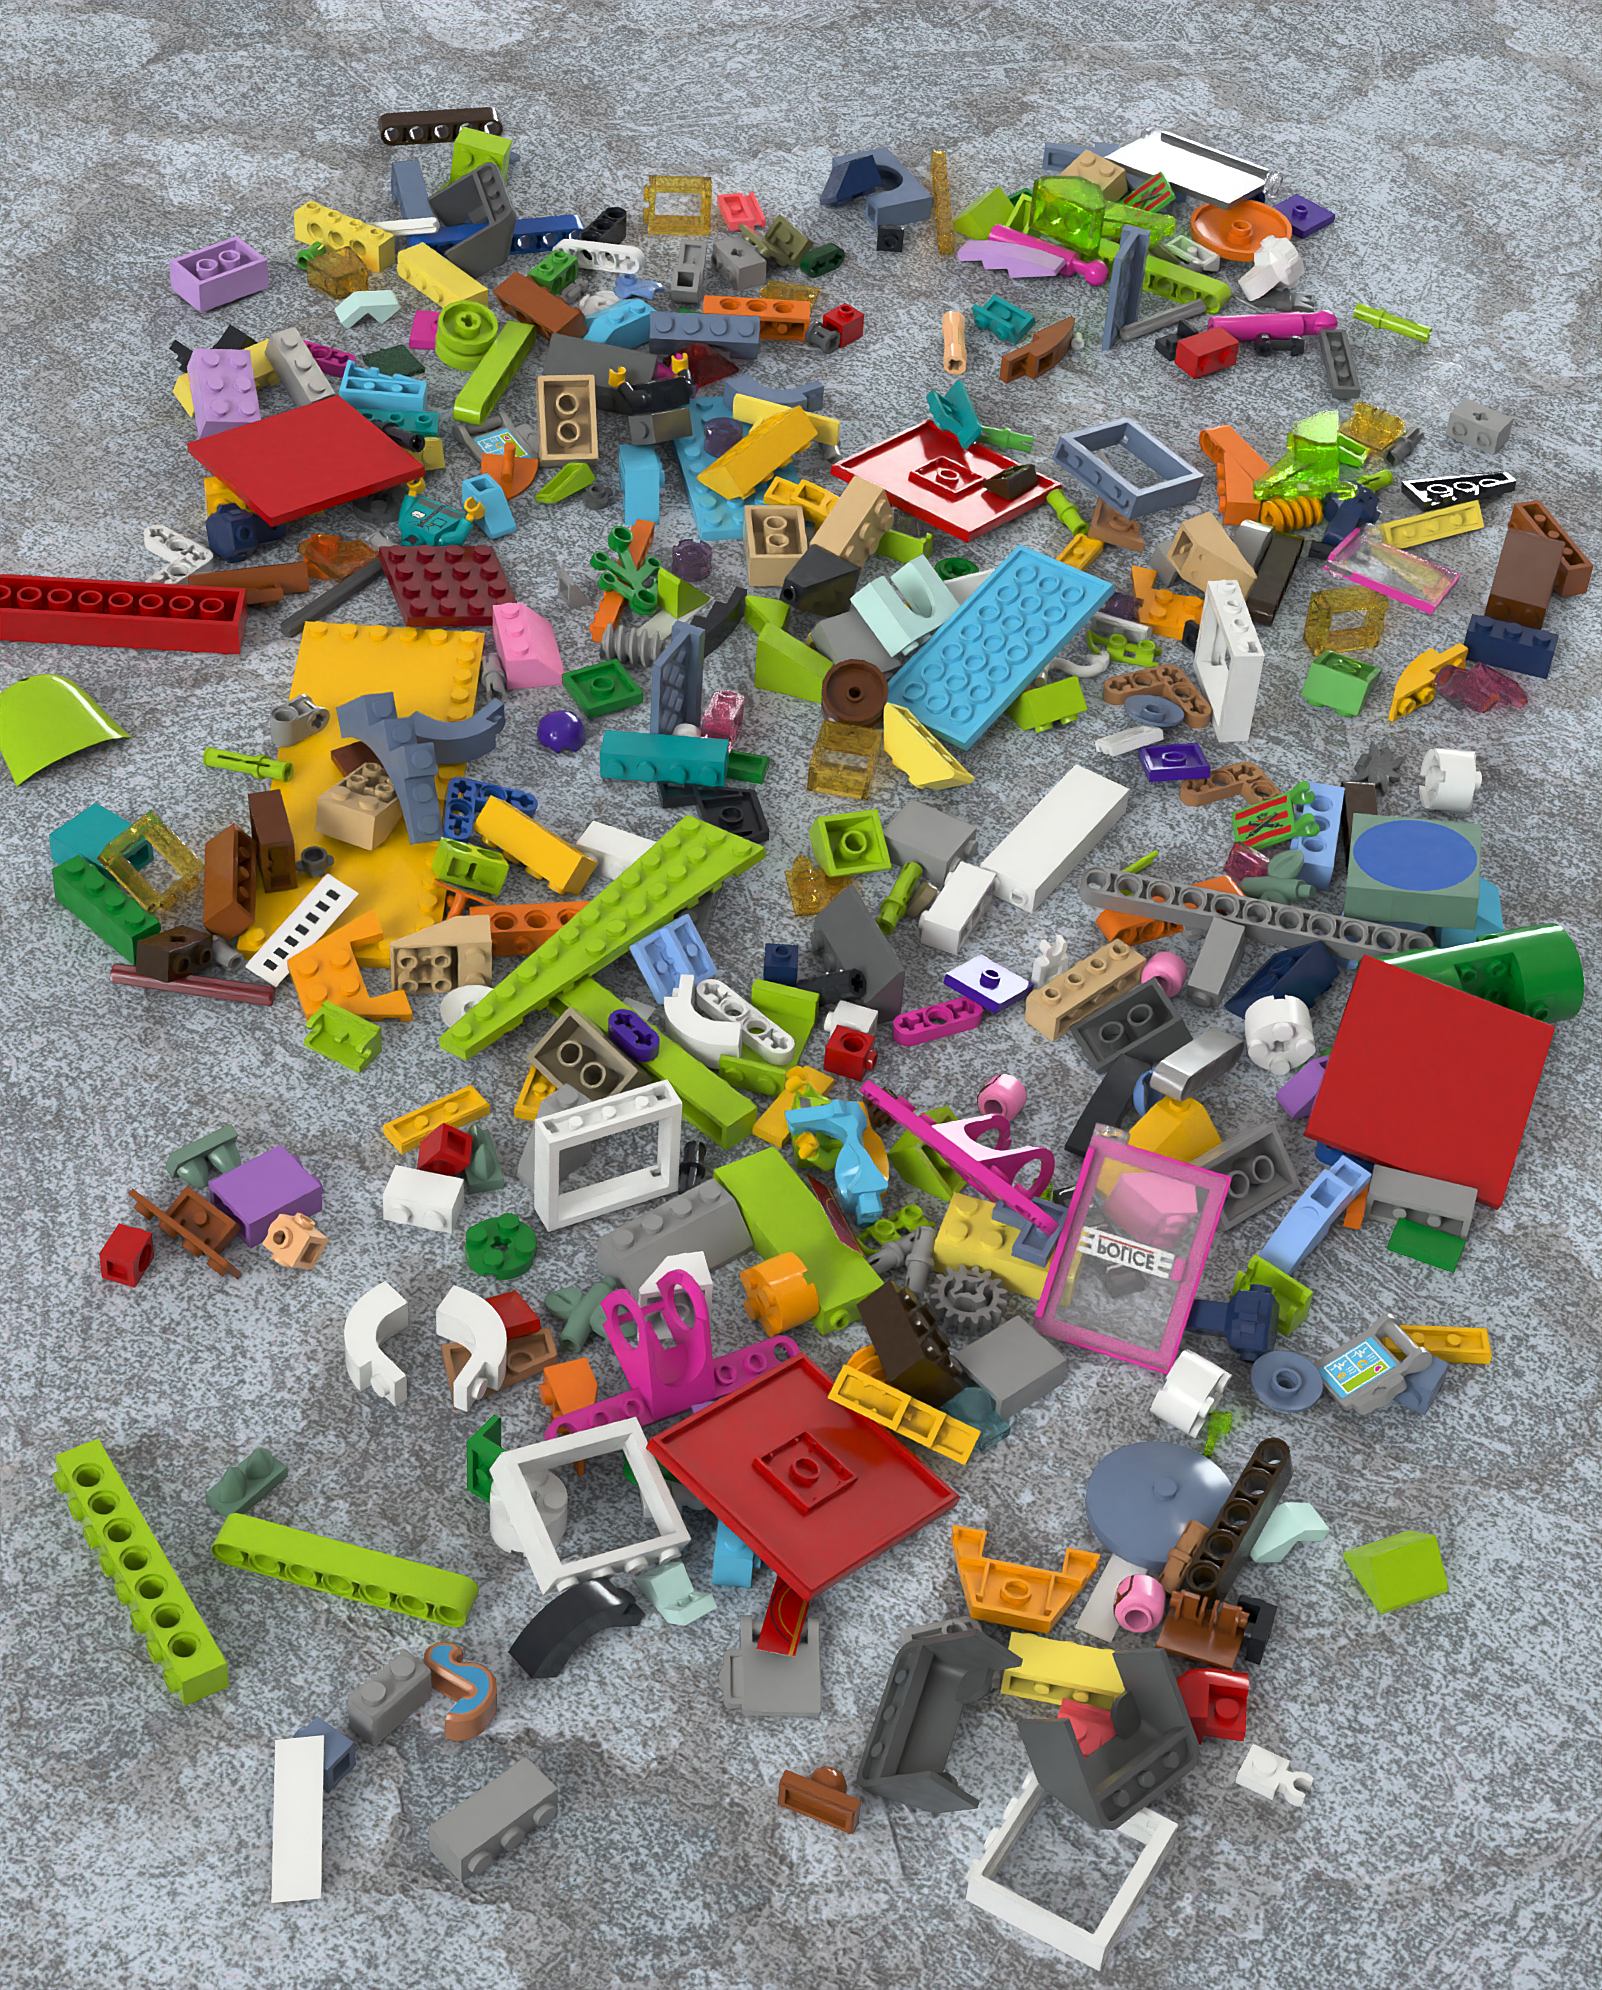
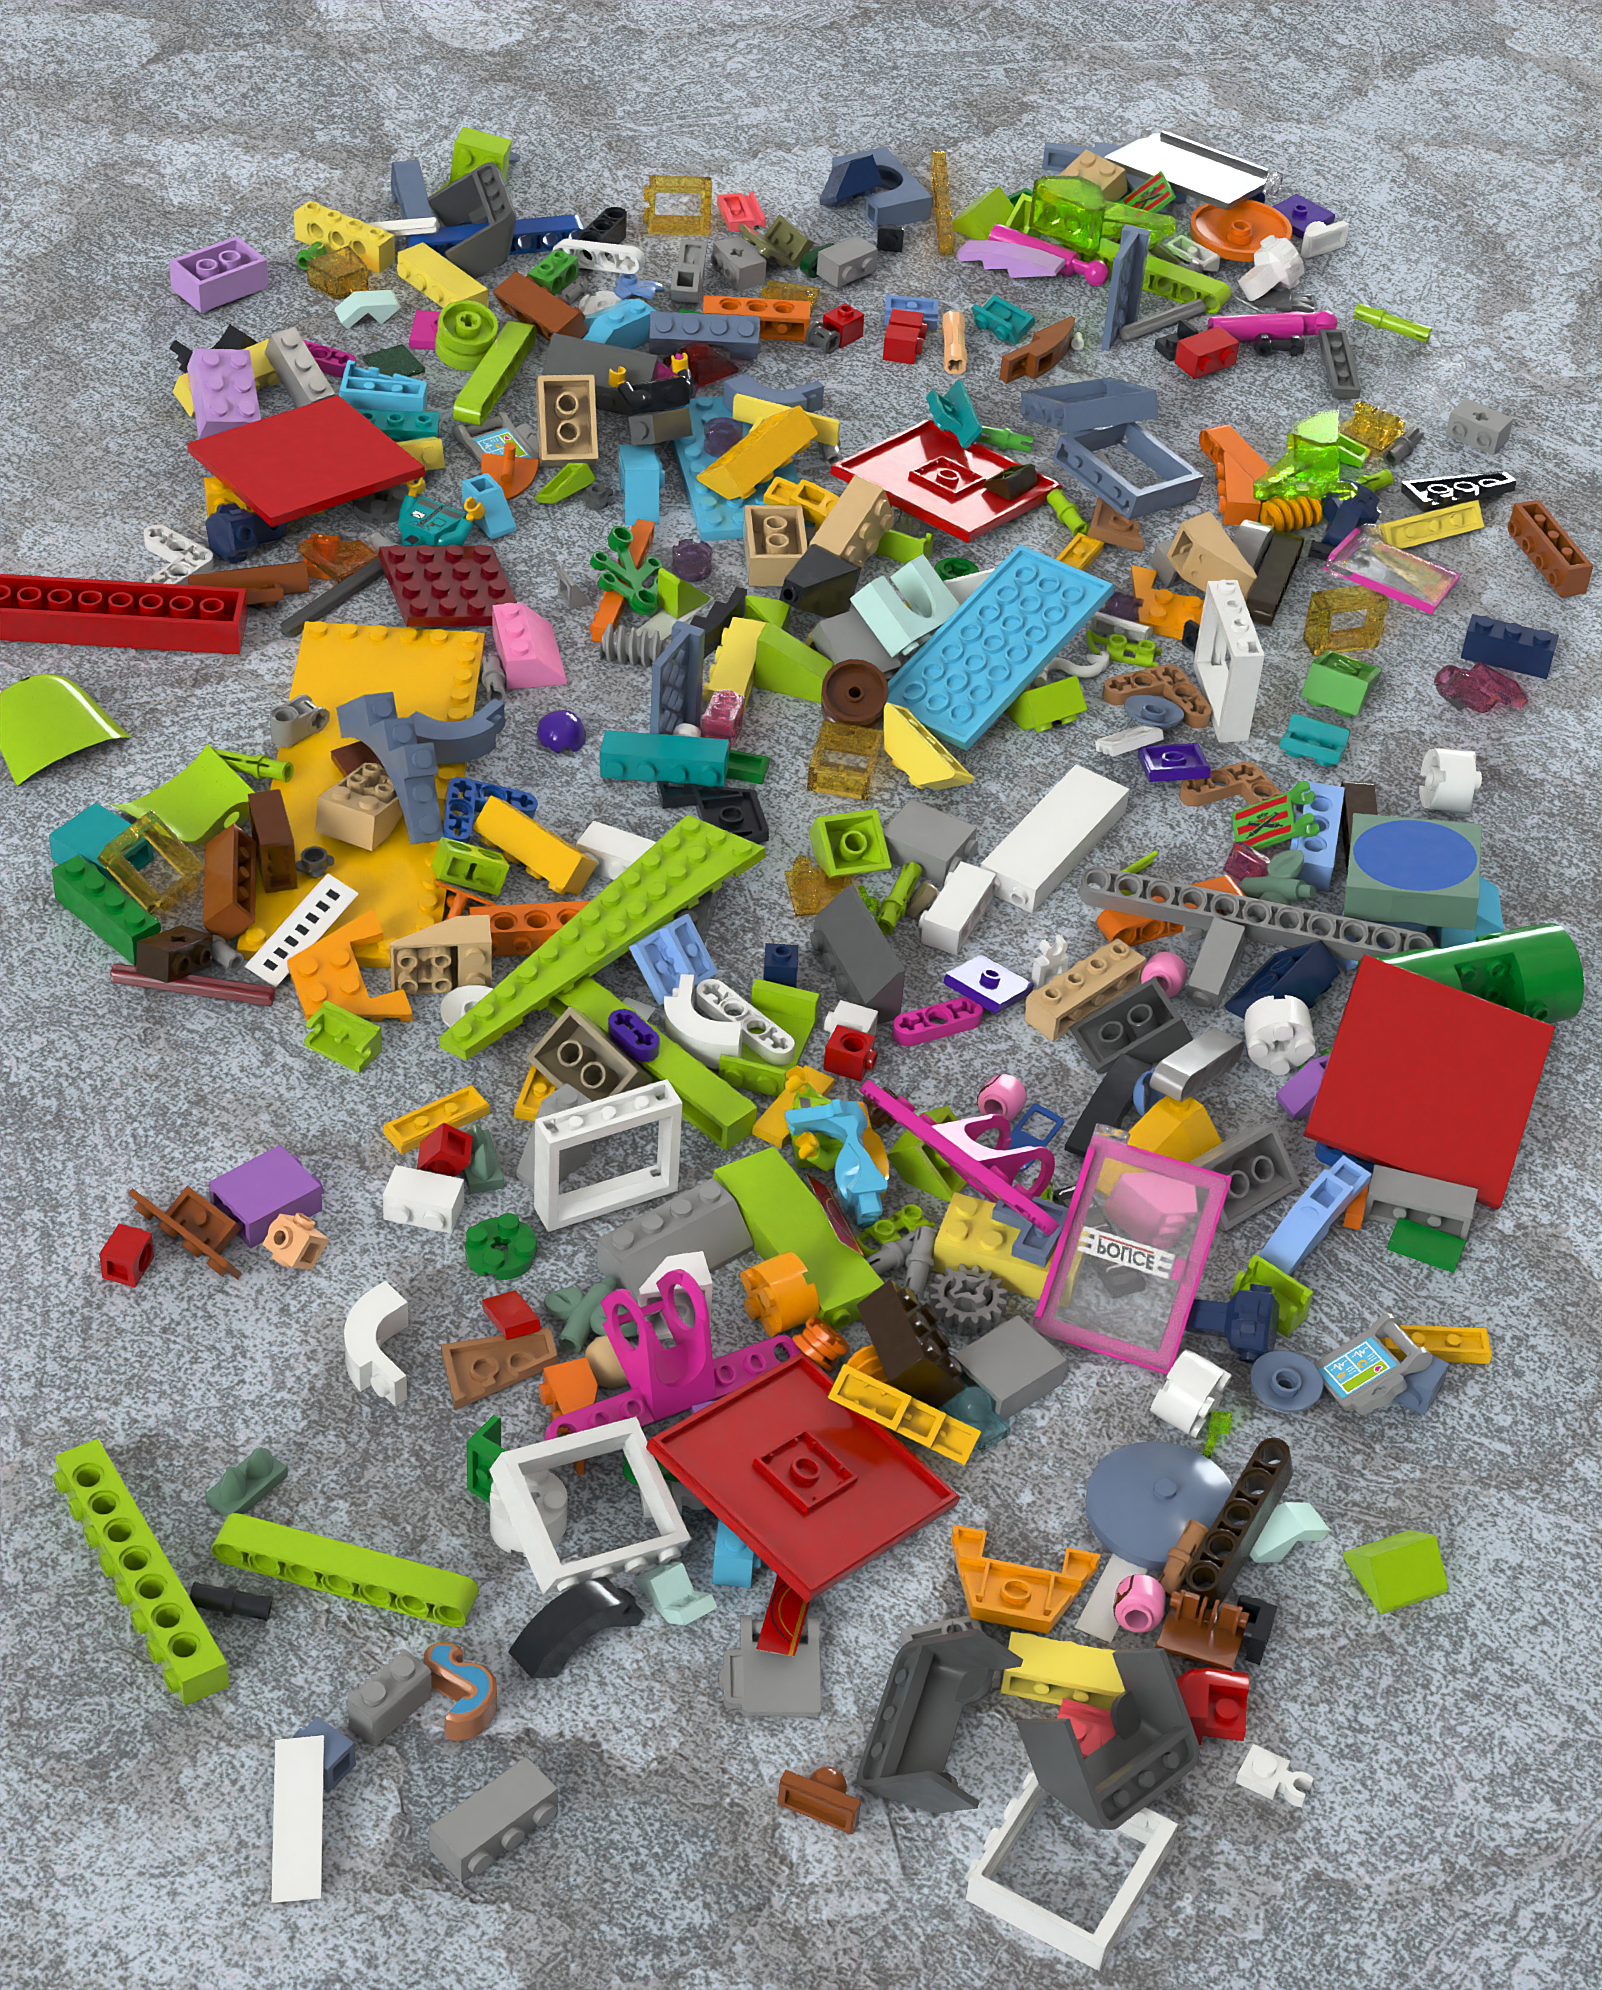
(191, 1159): sand green tile -> none
(198, 800): none -> lime piece
(231, 1601): none -> black pin
(400, 436): black pin -> none
(429, 120): dark brown beam -> none
(479, 1328): white arch -> none
(602, 688): green plate -> none
(605, 1363): none -> tan hair
(692, 1168): black axle -> none
(735, 659): none -> light yellow brick
(821, 1343): none -> orange wheel
(835, 986): black axle -> none
(847, 261): none -> light grey brick
(871, 902): none -> clear neon green hand
(904, 336): none -> red piece
(923, 305): none -> medium blue plate
(1023, 1139): none -> blue piece
(1089, 404): none -> sand blue window
(1315, 739): none -> teal bracket
(1323, 239): none -> white tile
(1377, 768): dark grey piece -> none
(1416, 682): yellow slope -> none
(1524, 579): reddish brown slope -> none

